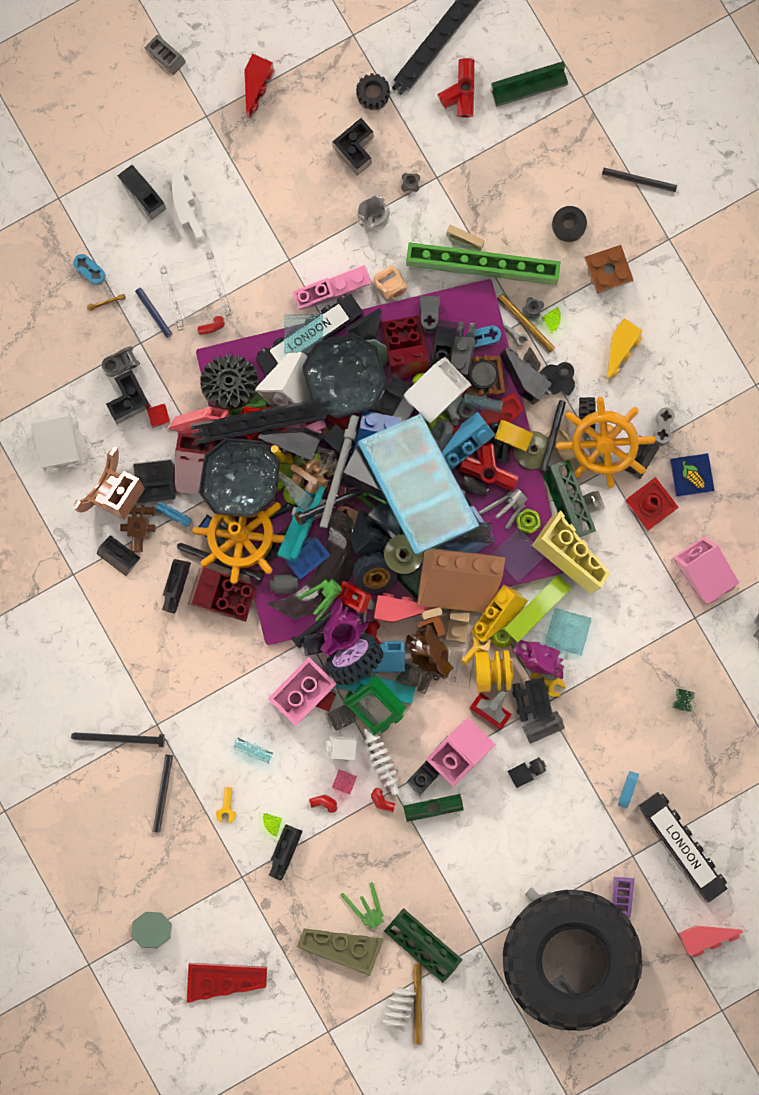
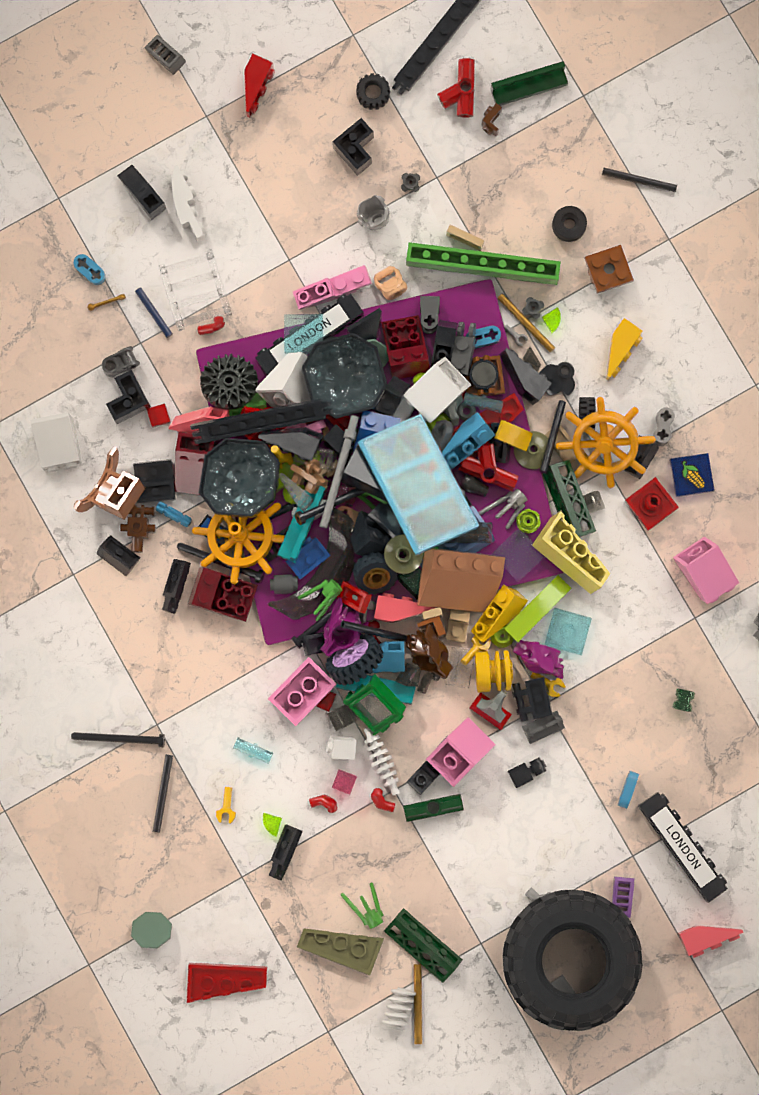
(373, 631): none -> black piece
(491, 115): none -> reddish brown bracket

